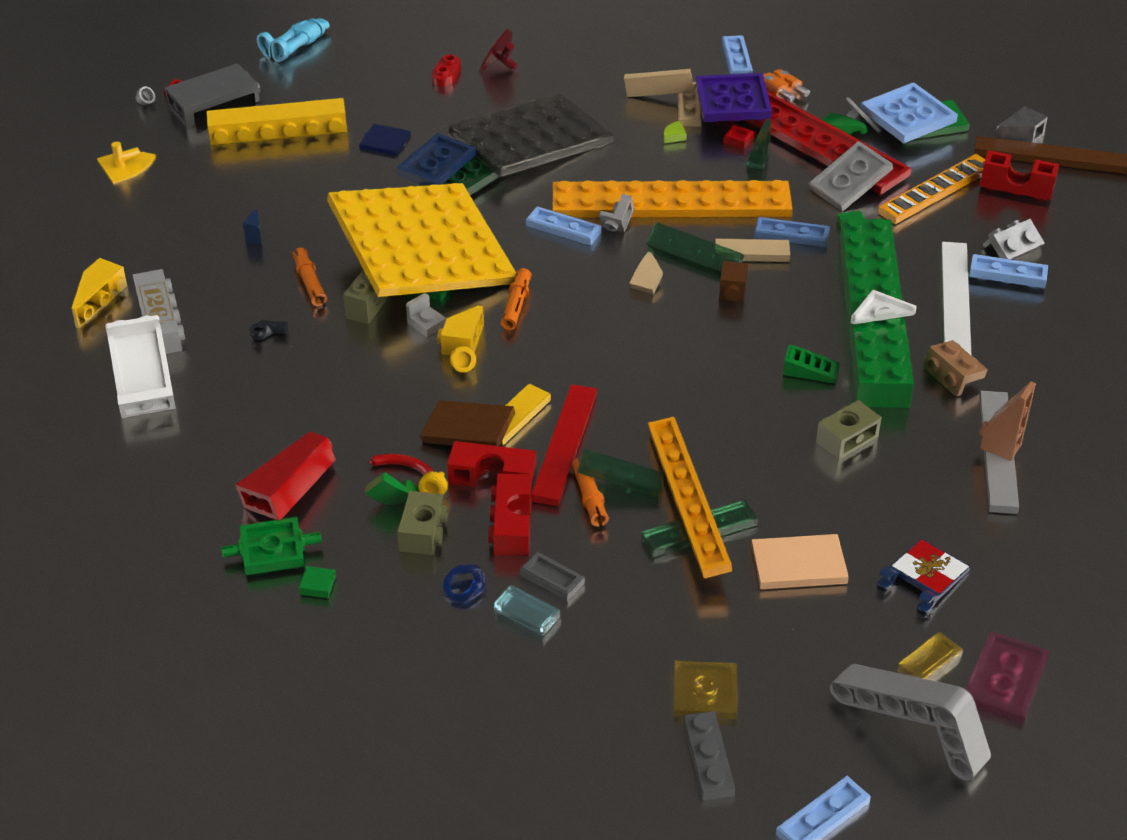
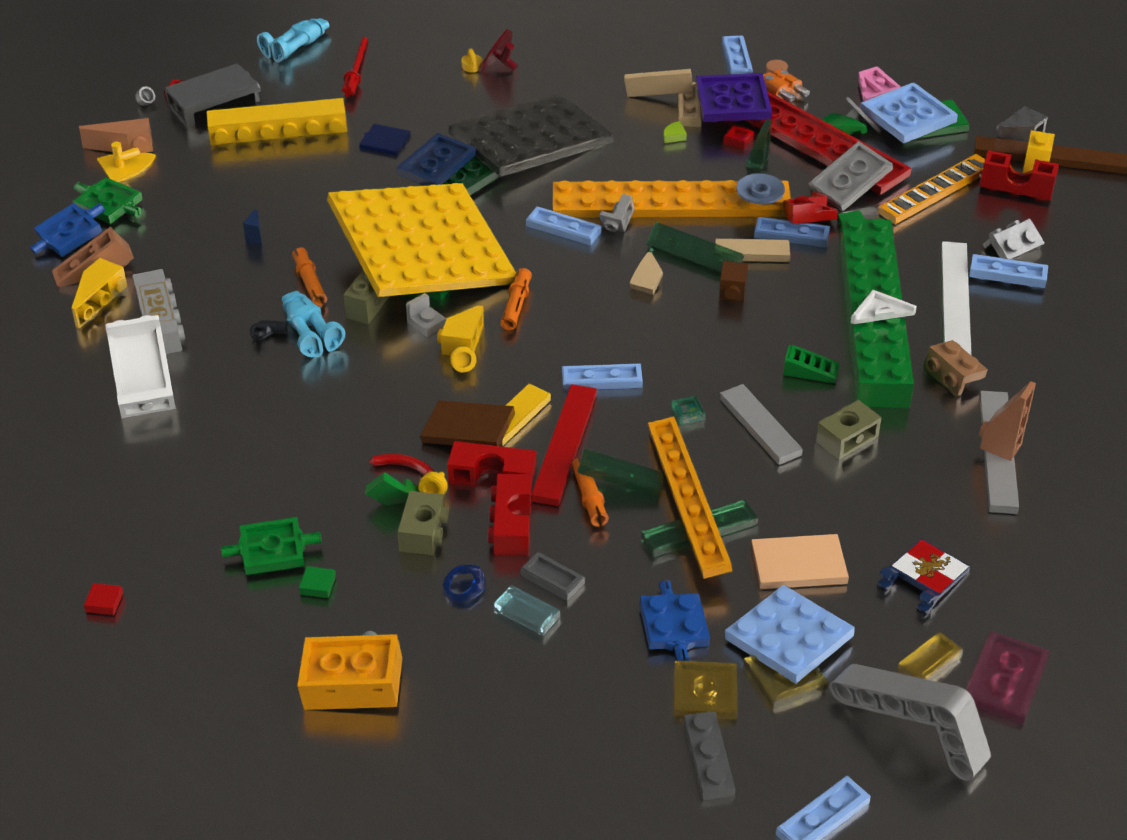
(67, 229): none -> blue plate
(103, 599): none -> red tile
(106, 246): none -> nougat slope
(112, 196): none -> green plate
(129, 133): none -> nougat slope
(286, 477): red slope -> none
(303, 313): none -> medium azure piece
(350, 672): none -> light orange piece
(352, 77): none -> red piece
(446, 70): red plate -> none
(471, 61): none -> yellow tile
(603, 376): none -> light blue tile
(674, 621): none -> blue plate
(688, 410): none -> clear green tile
(760, 188): none -> sand blue dish
(761, 424): none -> light grey tile
(775, 65): none -> nougat piece
(778, 688): none -> clear yellow tile
(789, 633): none -> light blue plate
(809, 209): none -> red slope
(874, 83): none -> bright pink wing
(1038, 148): none -> yellow slope

